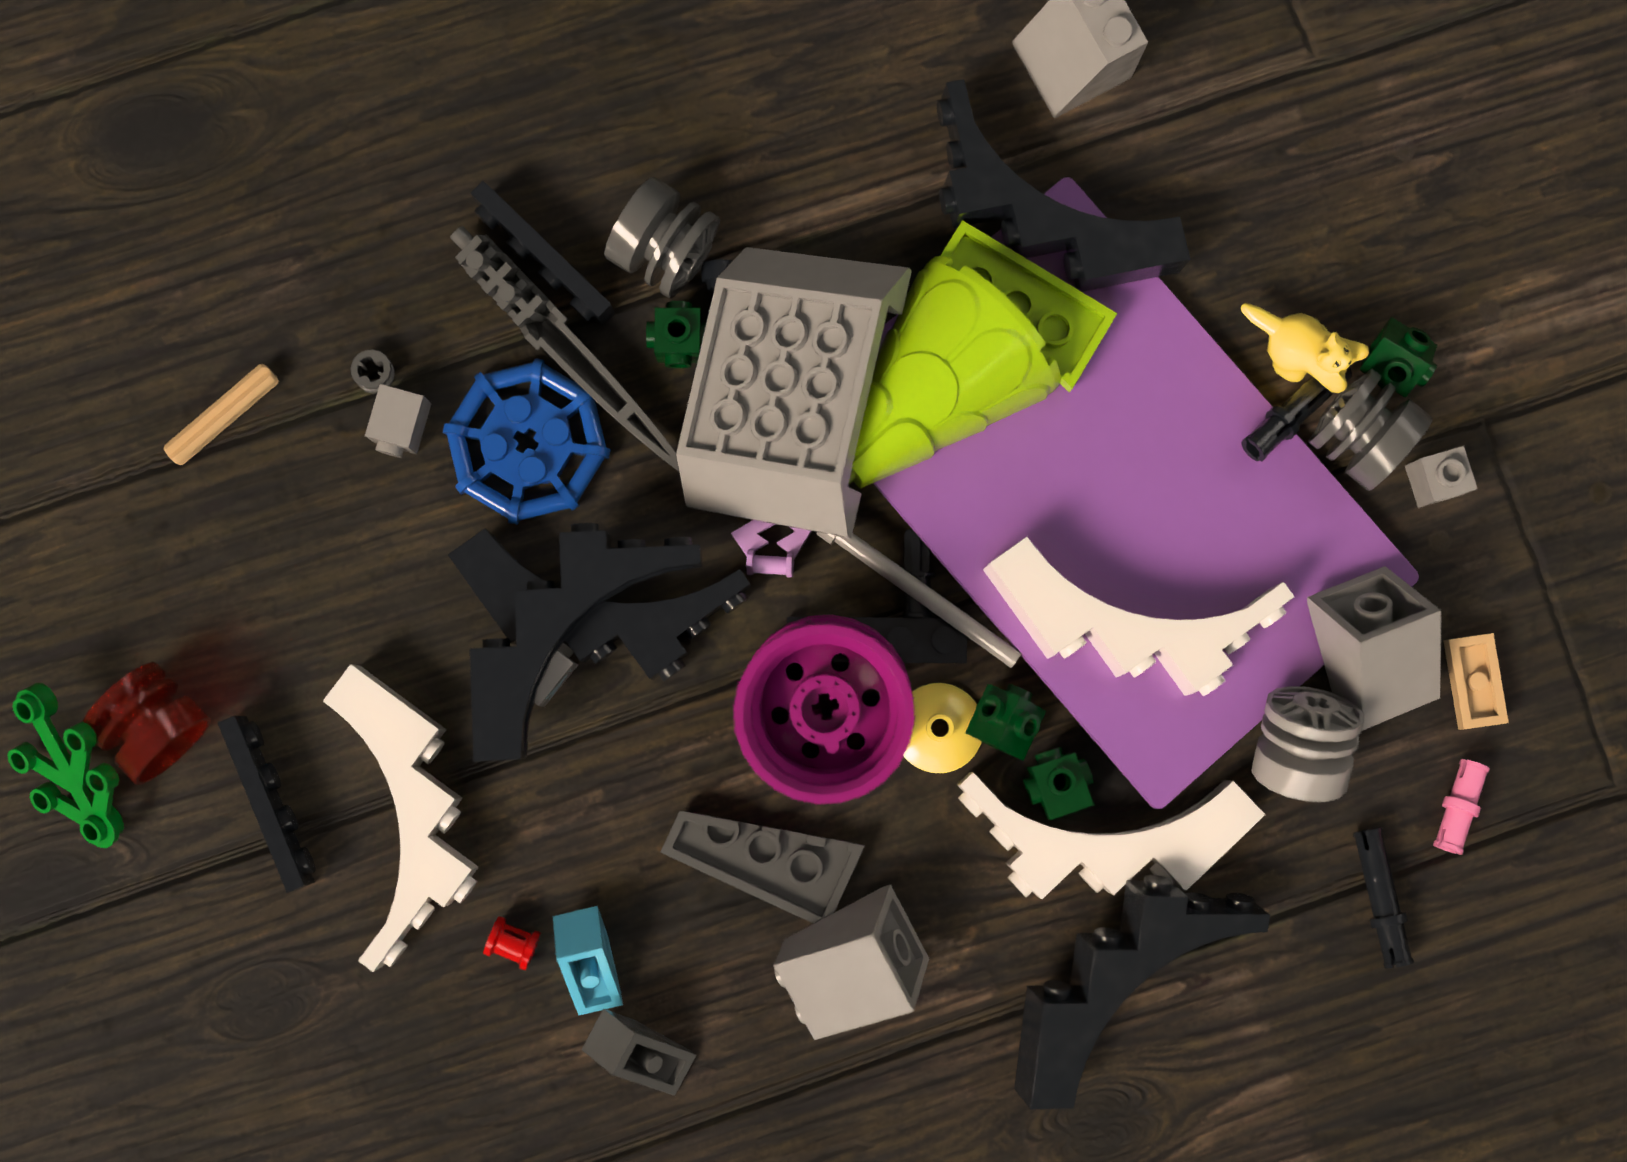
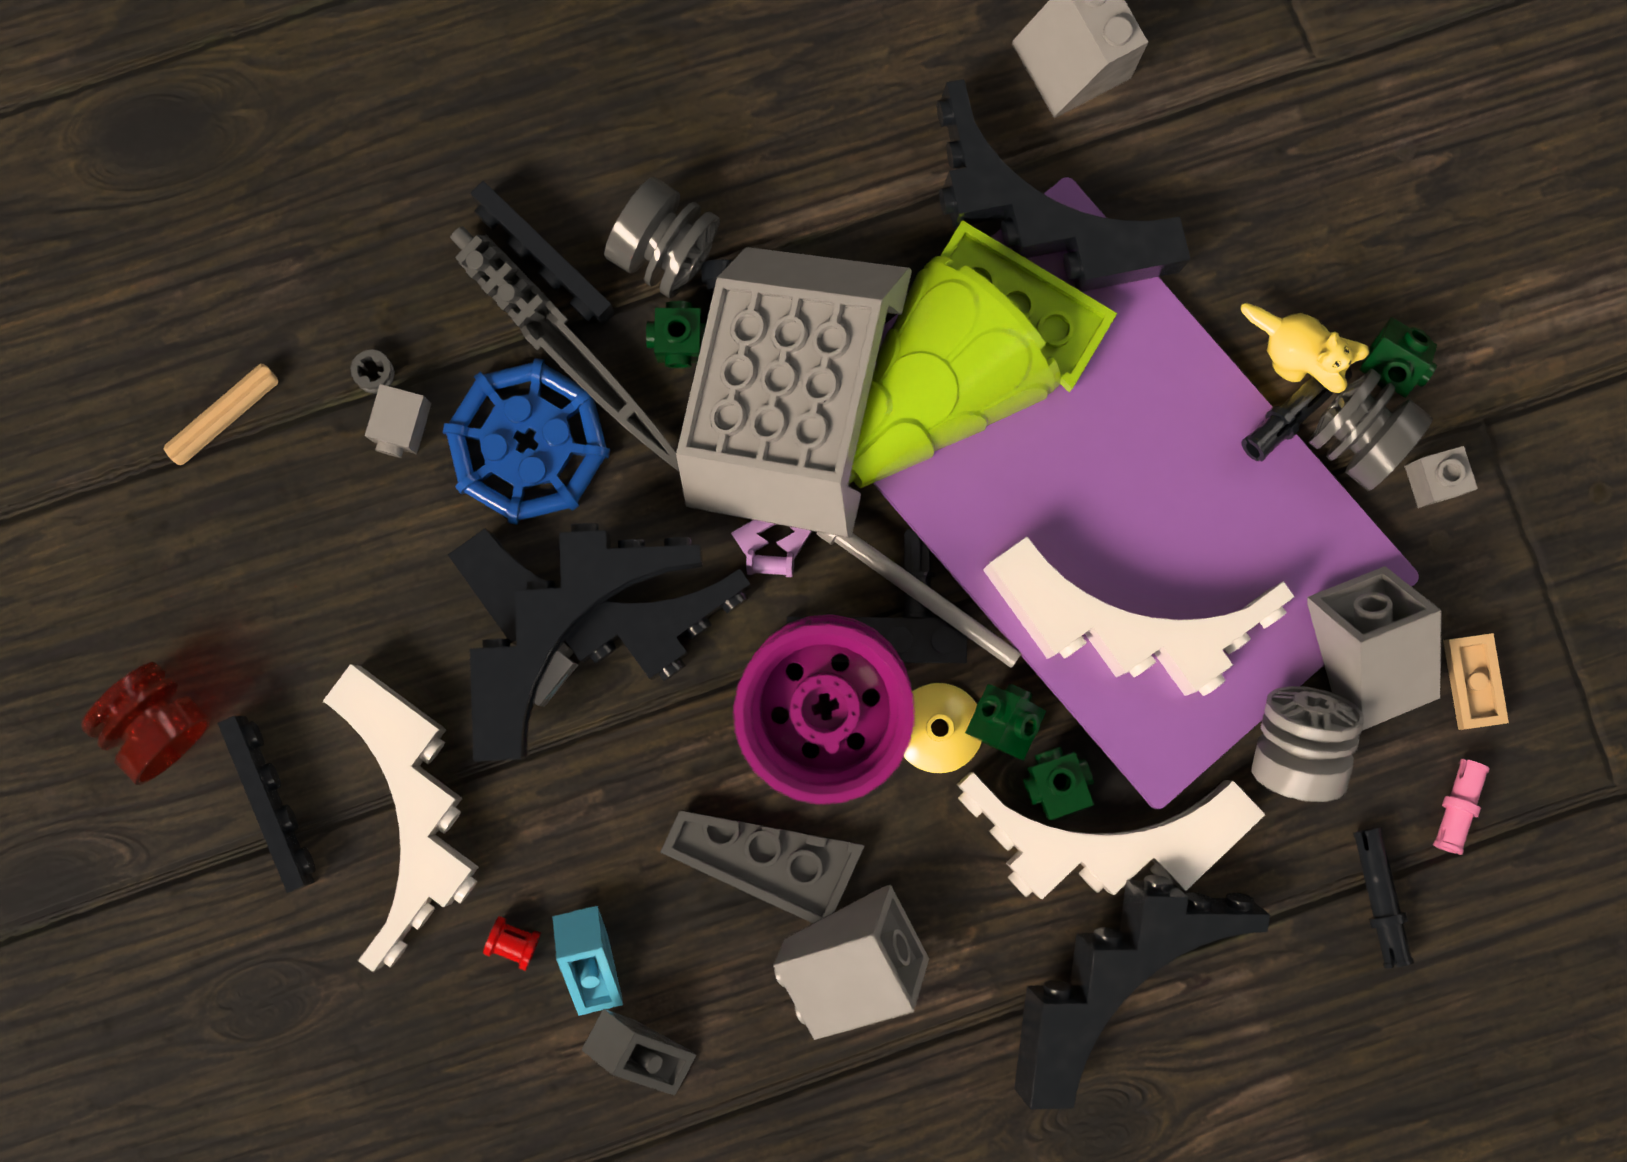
(96, 816): green plant -> none

